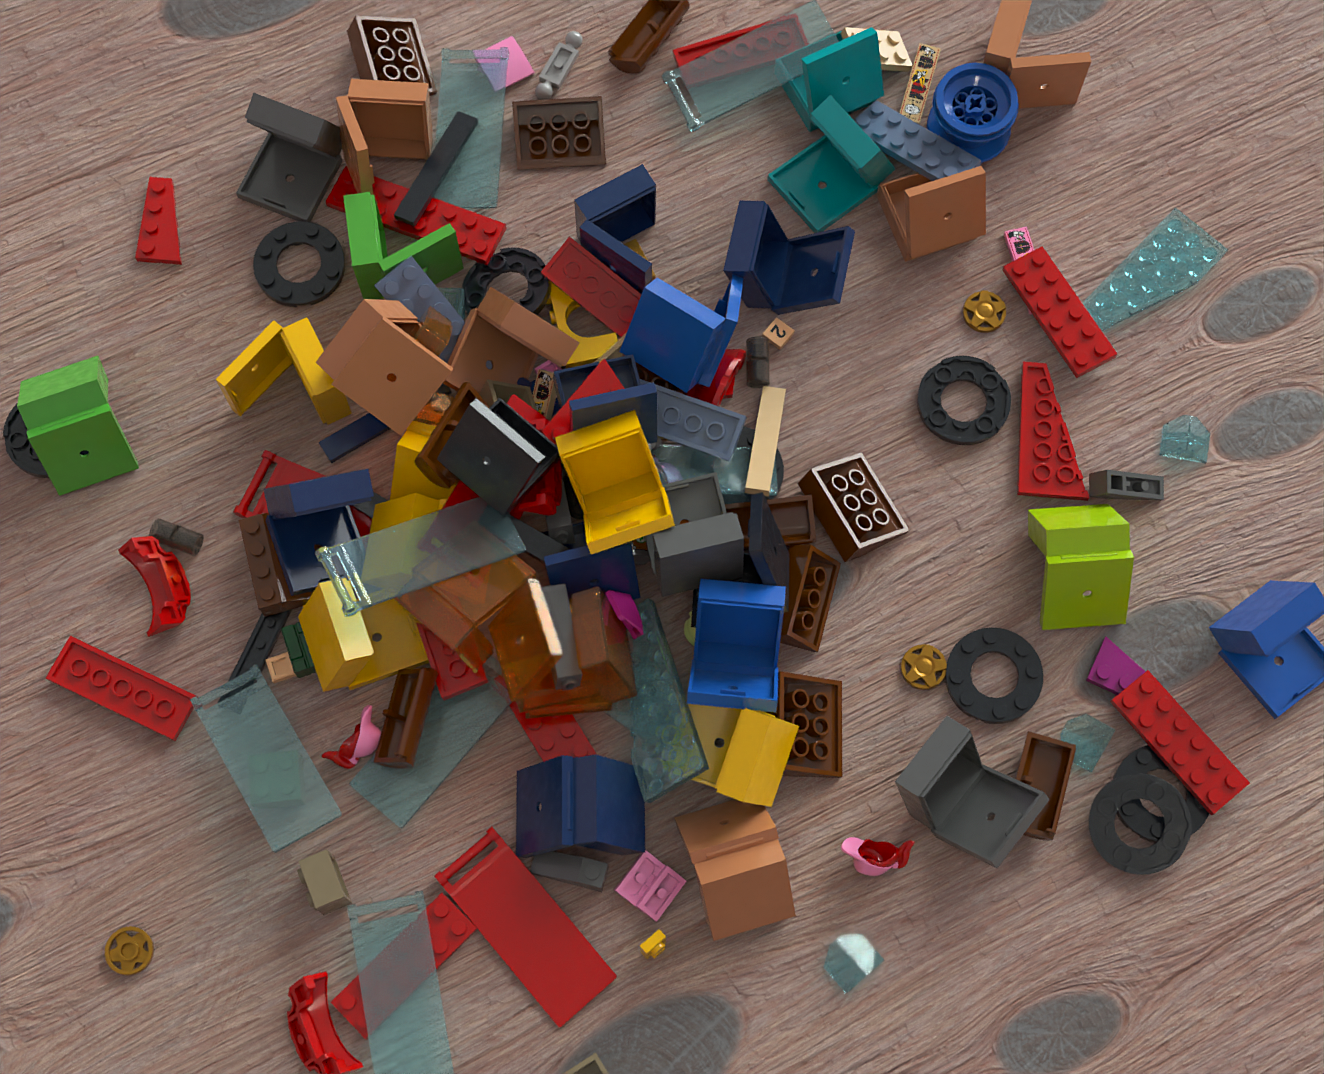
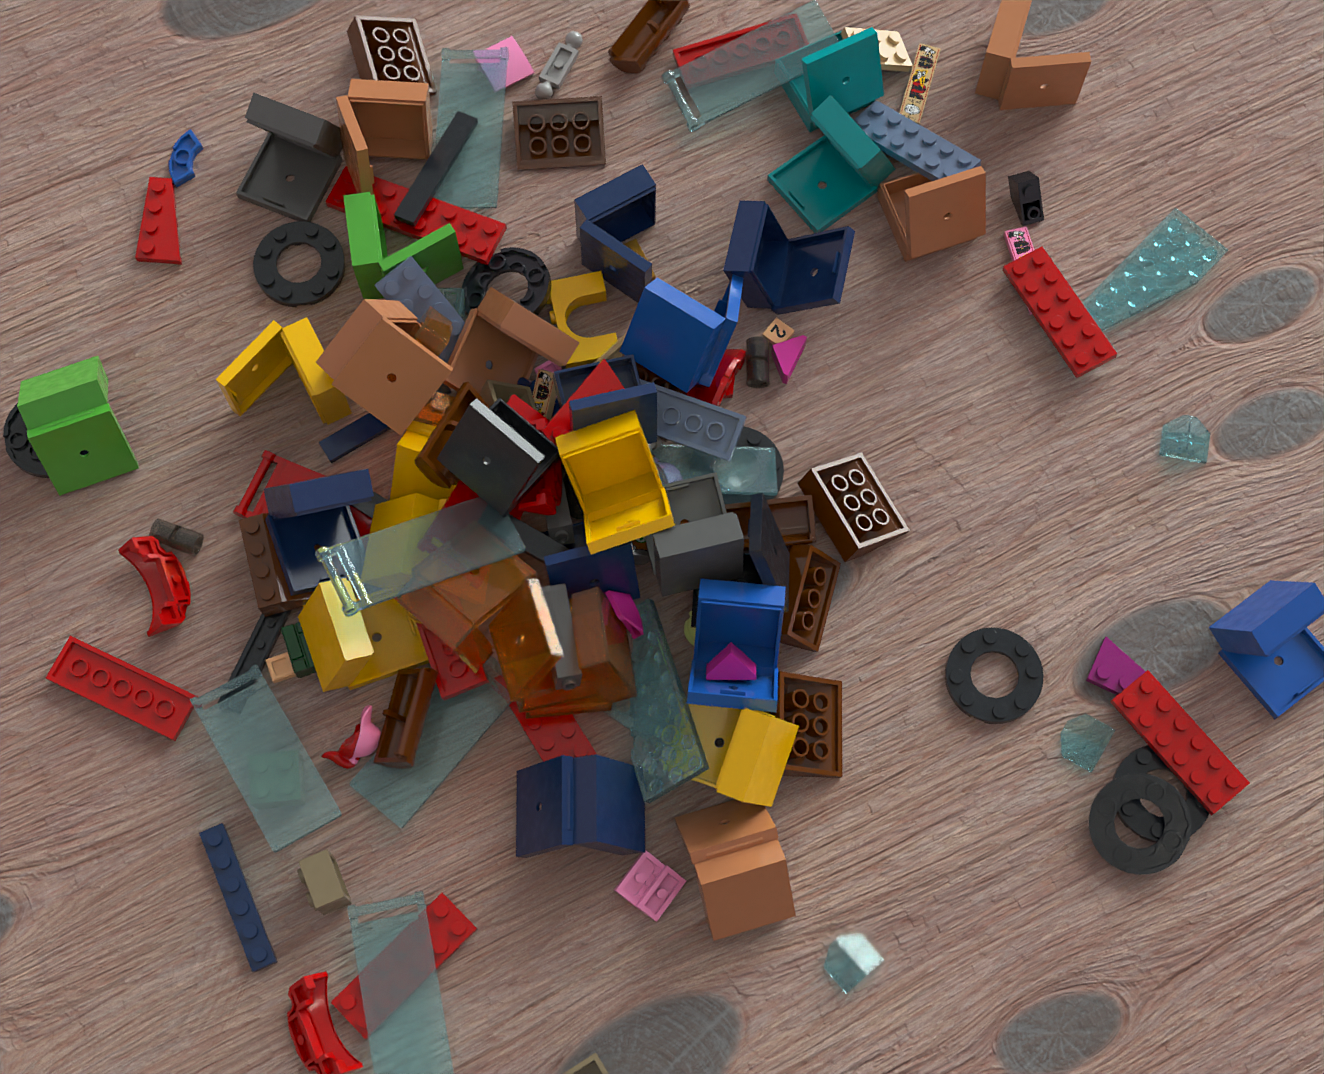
(129, 951): pearl gold wheel -> none
(182, 158): none -> blue tile
(238, 897): none -> dark blue plate
(528, 929): red flag -> none
(571, 869): dark grey slope -> none
(593, 286): red plate -> none
(653, 945): yellow plate -> none
(731, 665): none -> dark pink slope
(765, 441): tan tile -> none
(787, 355): none -> dark pink slope
(876, 857): red hair -> none
(923, 667): pearl gold wheel -> none
(956, 794): dark grey container -> none
(974, 371): black plate -> none
(976, 94): blue wheel -> none
(984, 311): pearl gold wheel -> none
(1026, 197): none -> black slope
(1045, 448): red wing -> none
(1046, 767): reddish brown container -> none
(1083, 552): lime container -> none
(1125, 485): dark grey slope -> none

